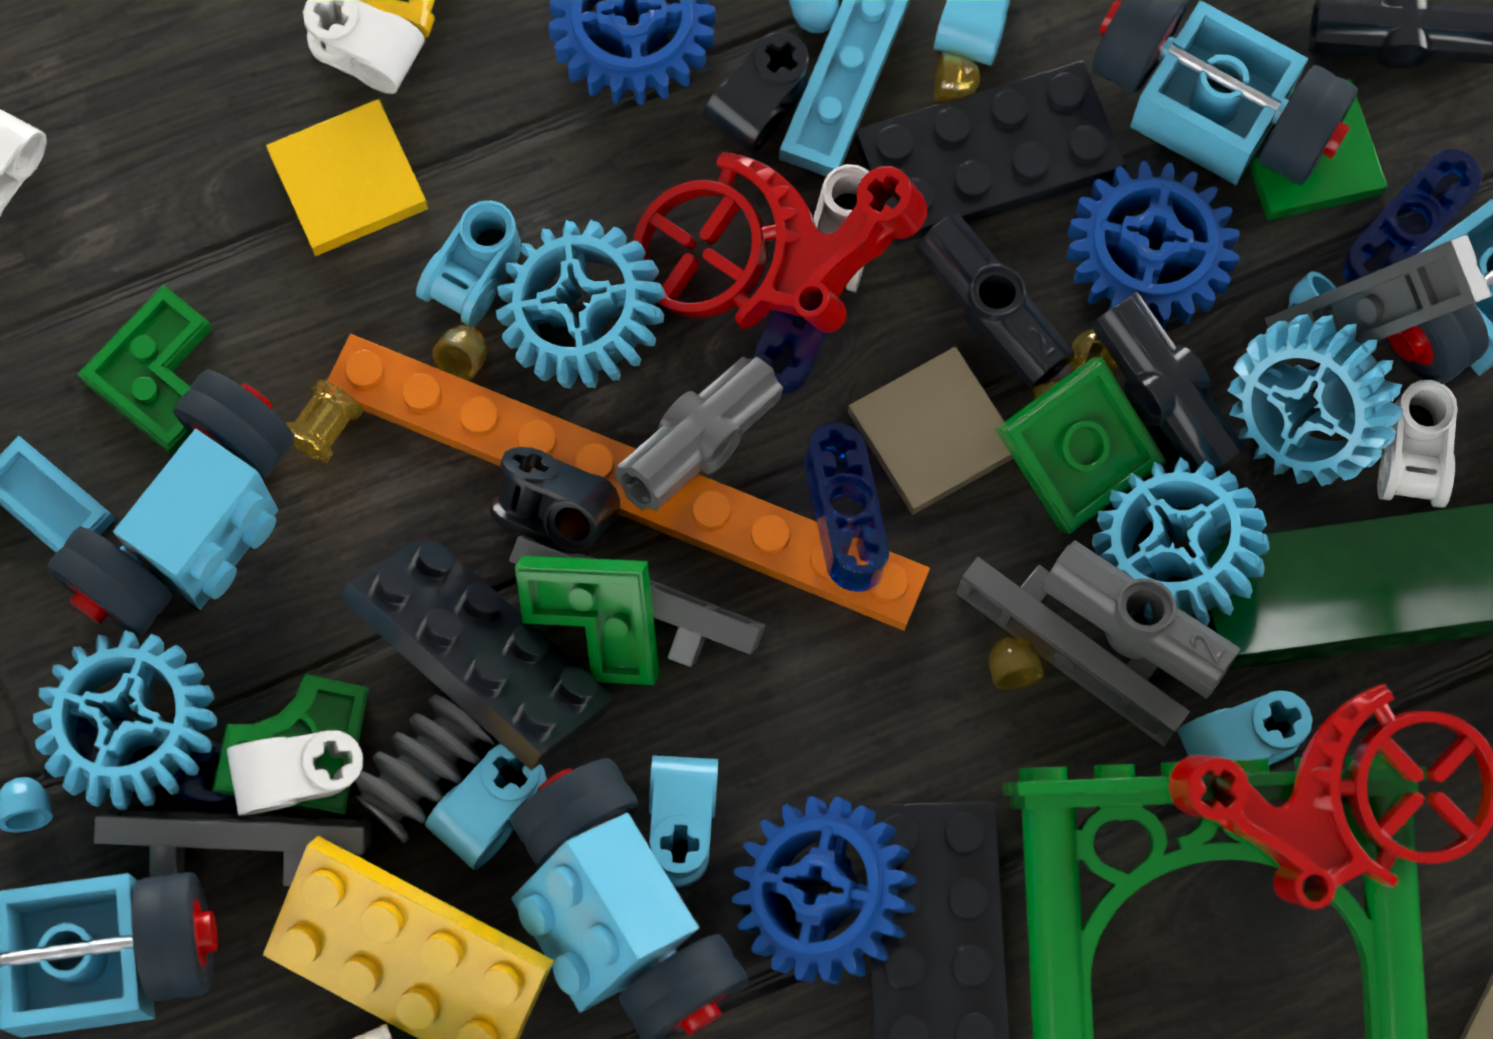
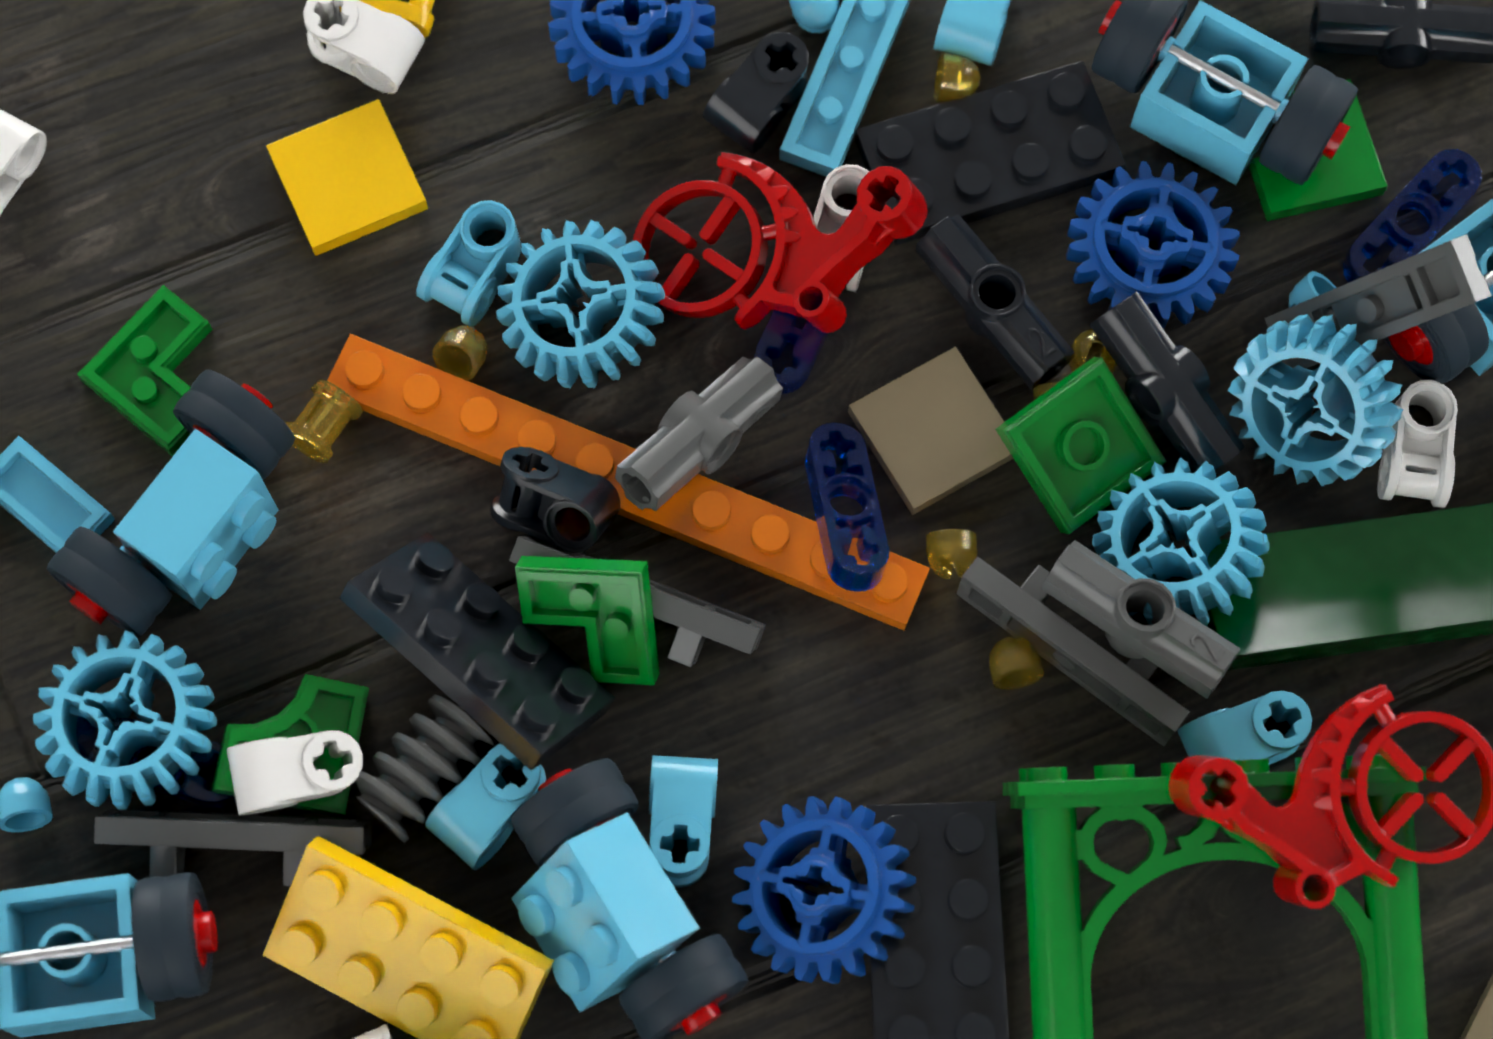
(951, 549): none -> clear yellow hinge

